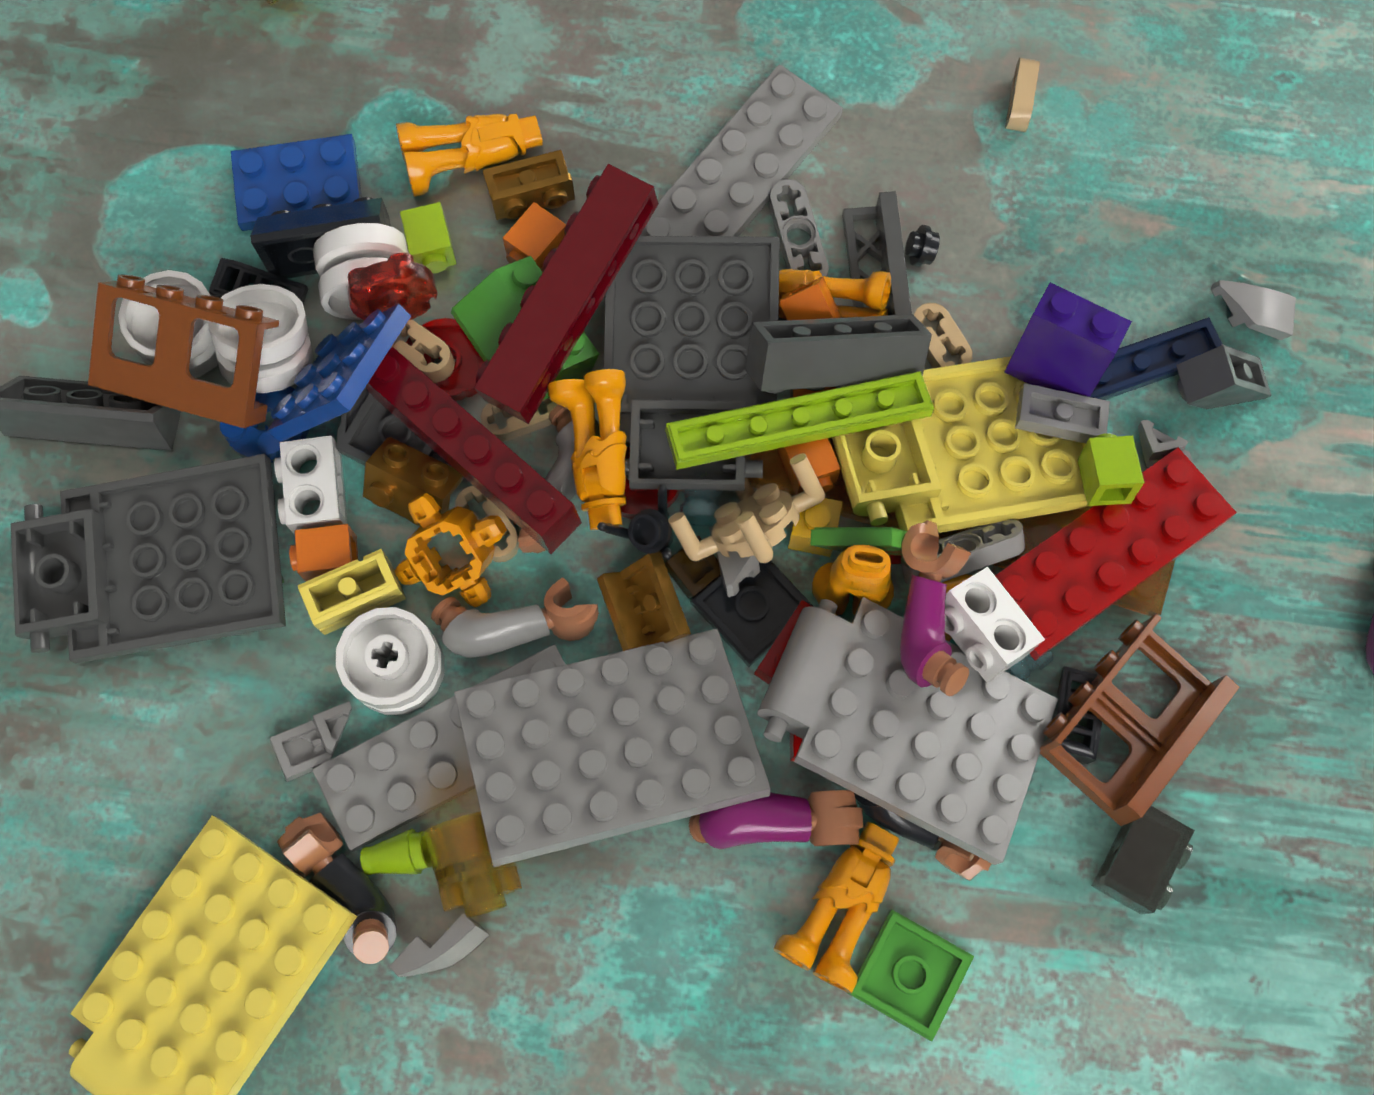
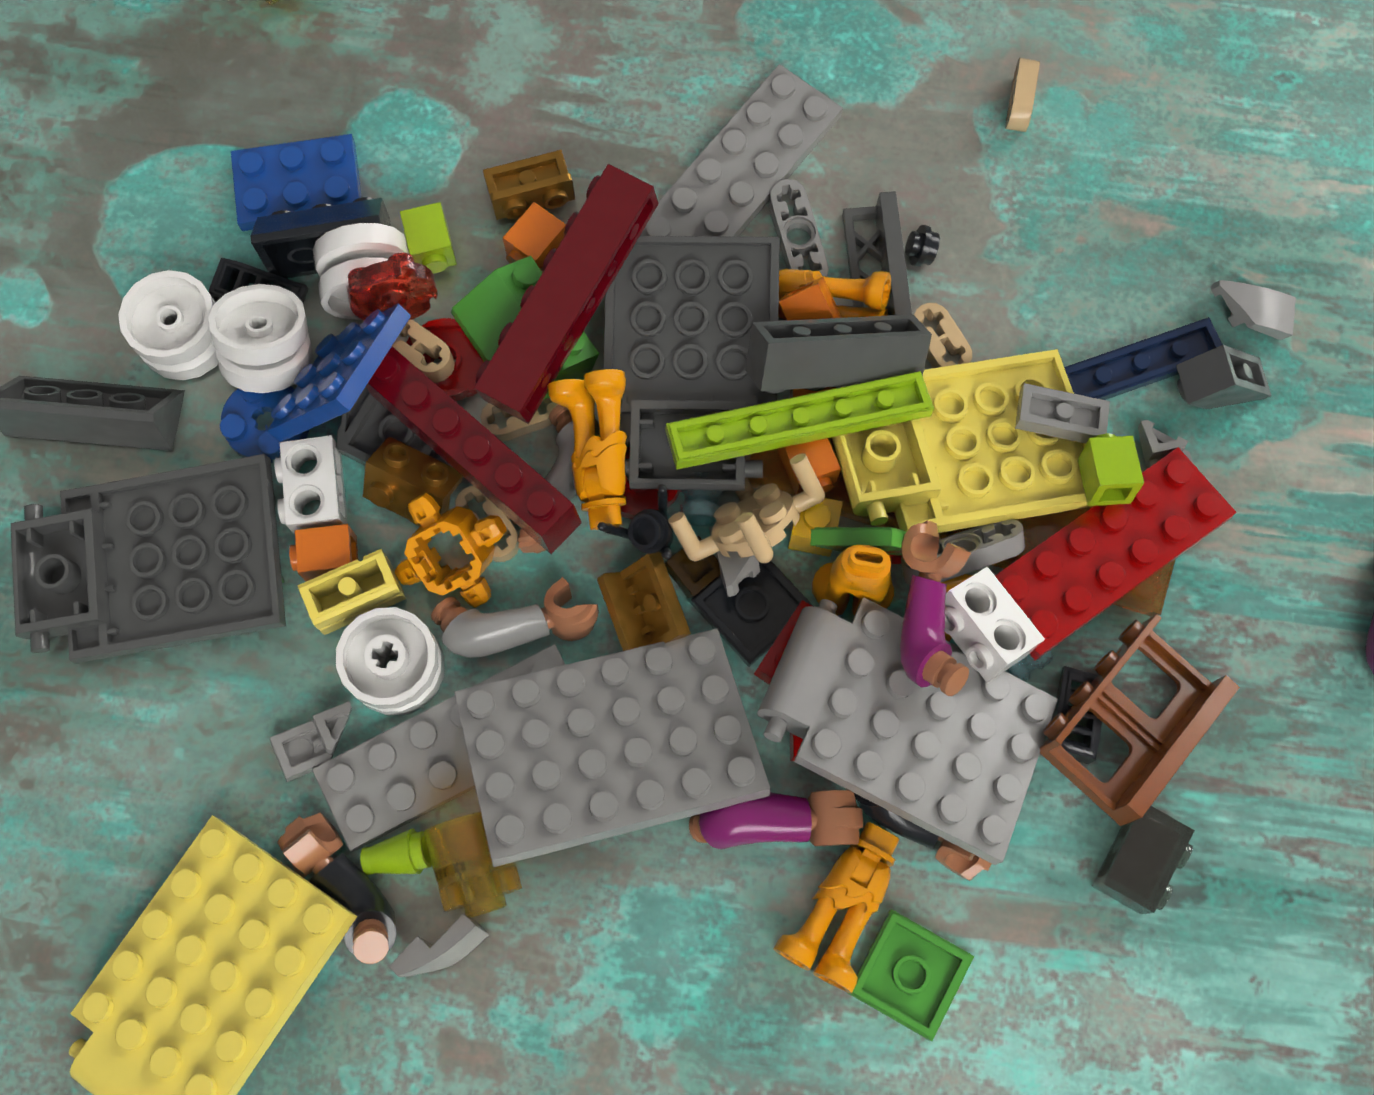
(169, 377): dark orange window -> none
(483, 142): light orange piece -> none
(1067, 343): dark purple slope -> none

